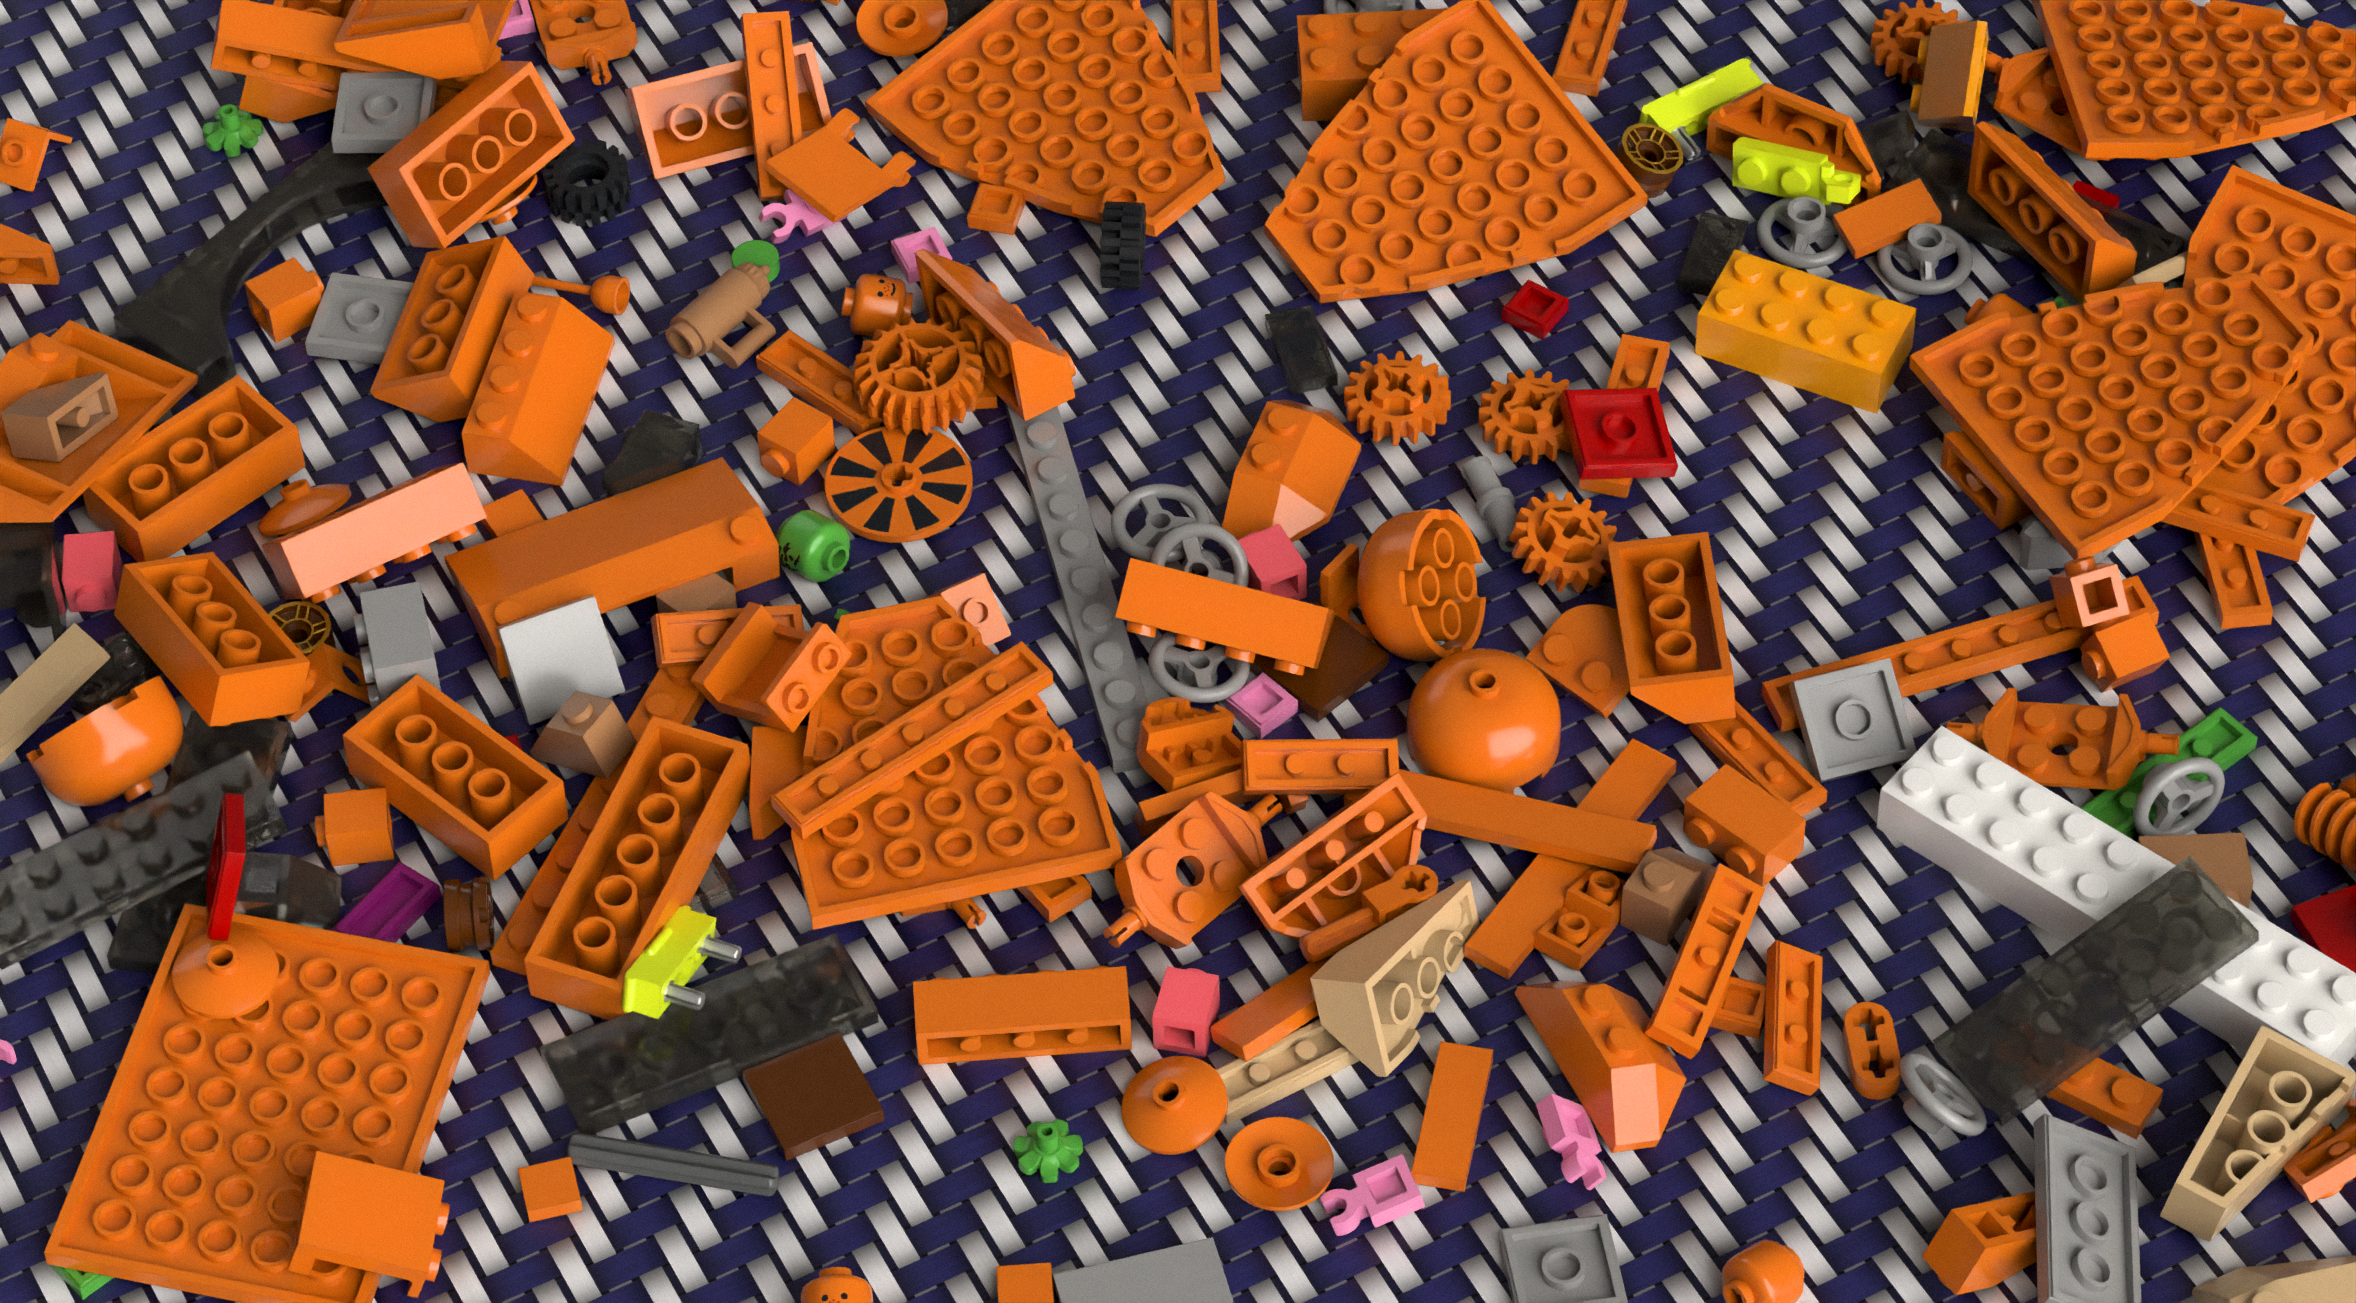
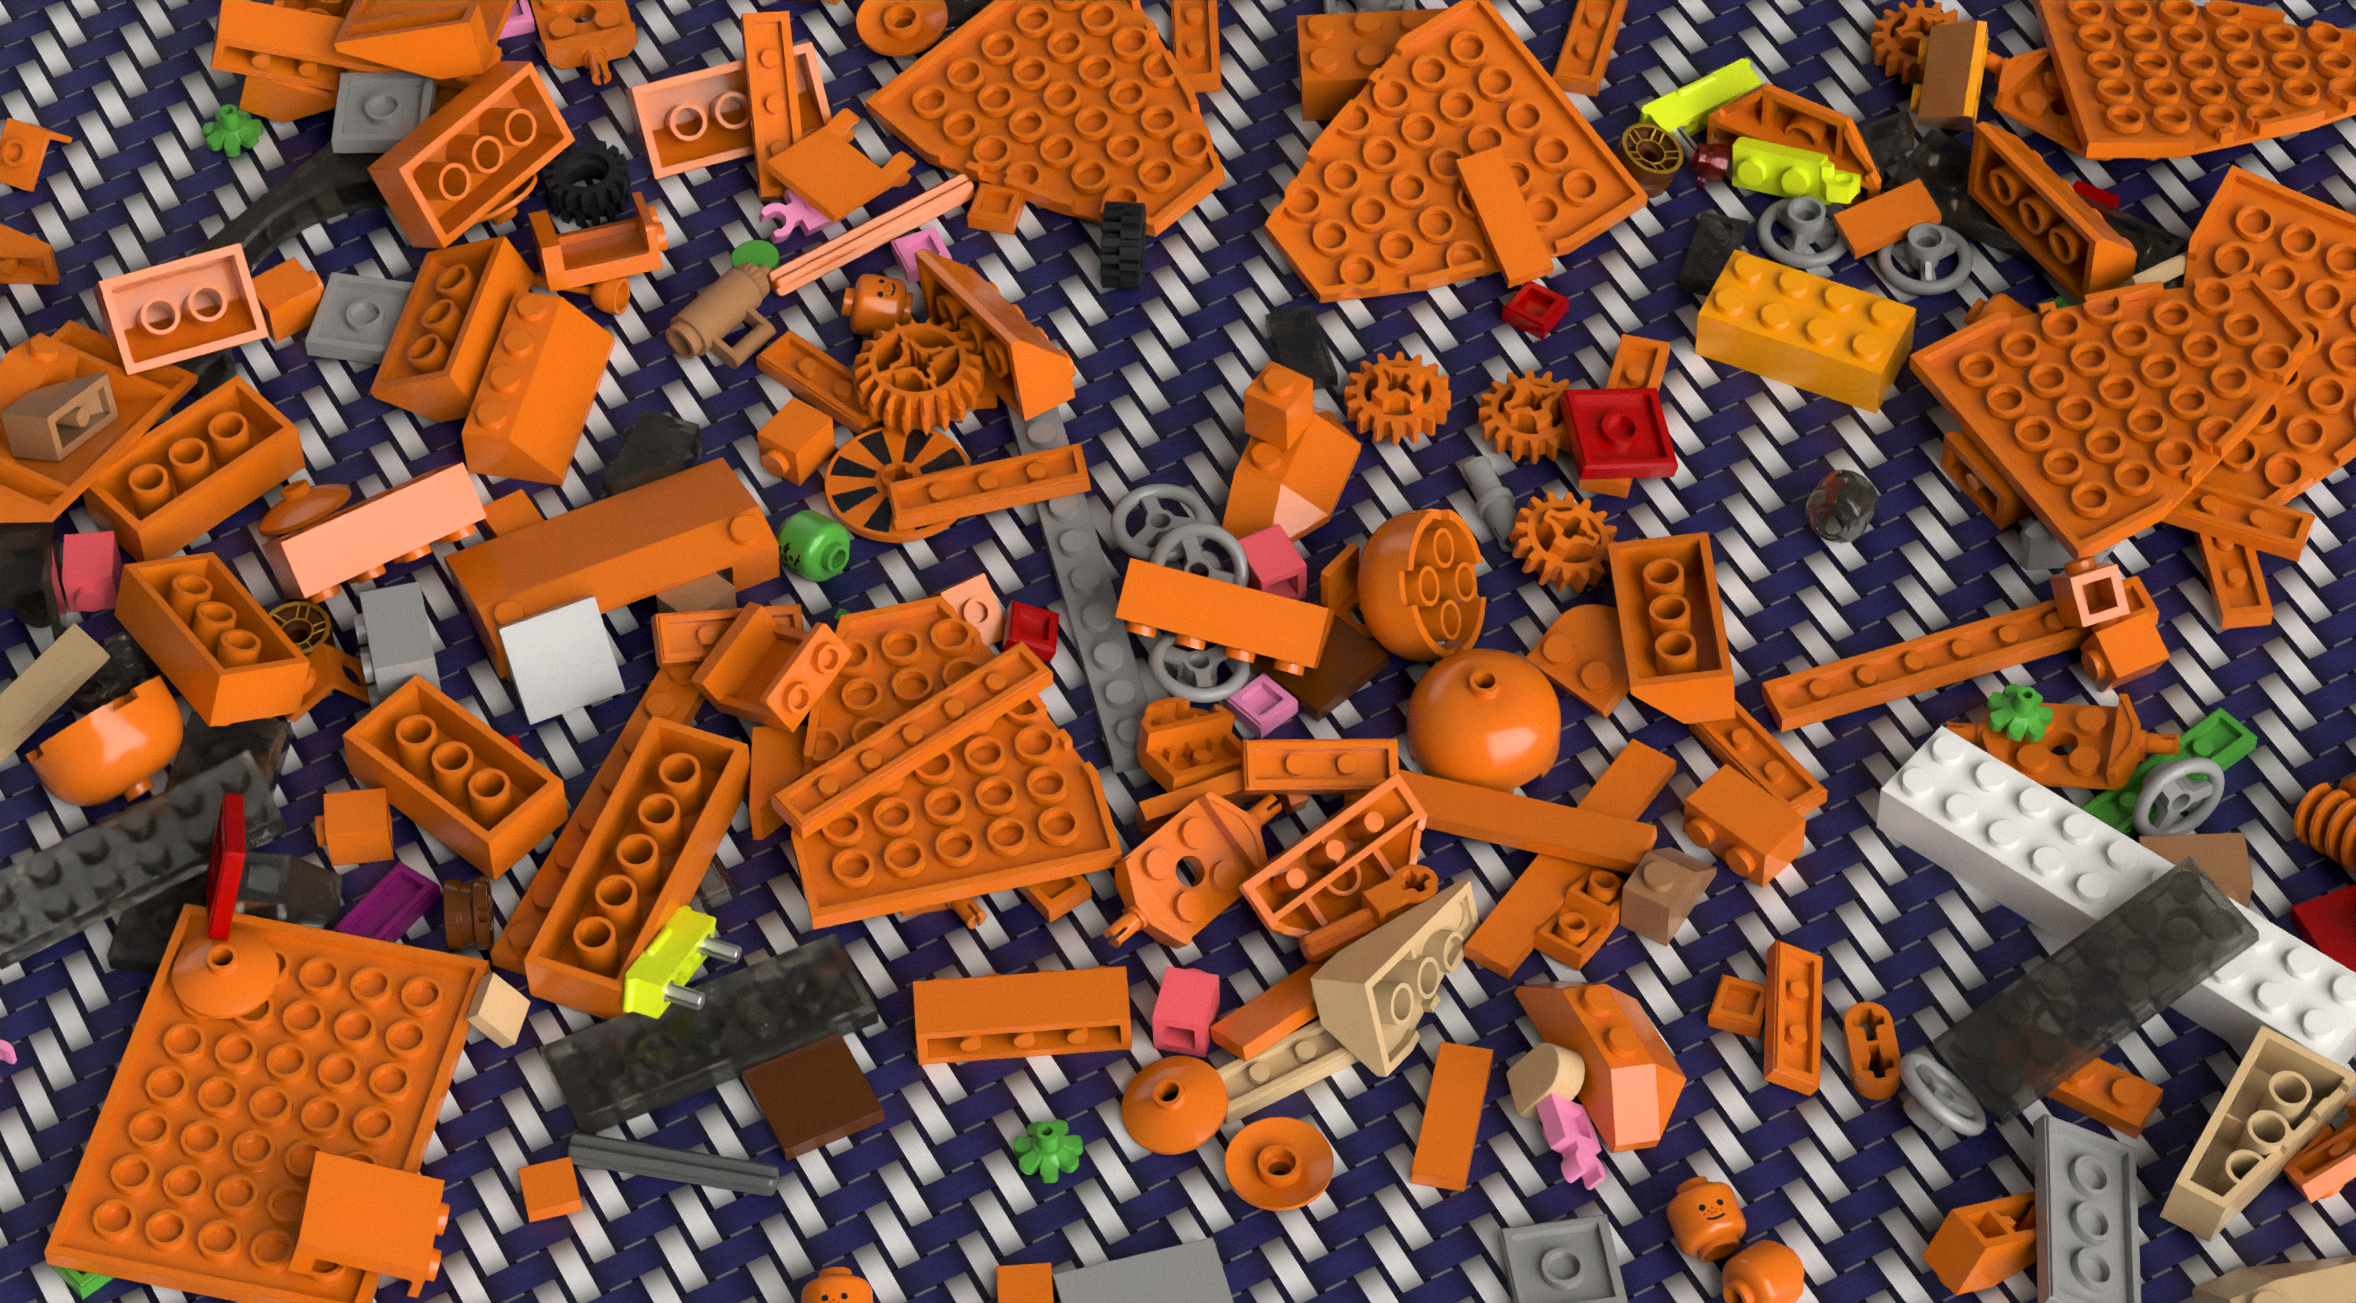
(180, 309): none -> orange slope
(498, 1010): none -> tan tile
(585, 736): medium nougat slope -> none
(601, 250): none -> orange panel
(871, 235): none -> axle
(988, 487): none -> orange tile
(1033, 627): none -> red tile
(1278, 405): none -> orange brick
(1380, 1192): bright pink plate -> none
(1504, 216): none -> orange tile
(1542, 1072): none -> tan piece
(1705, 961): orange hinge -> none
(1706, 1219): none -> orange head
(1711, 160): none -> clear red plate
(1842, 506): none -> clear smoke head
(1853, 720): light grey plate -> none
(2020, 712): none -> bright green plant

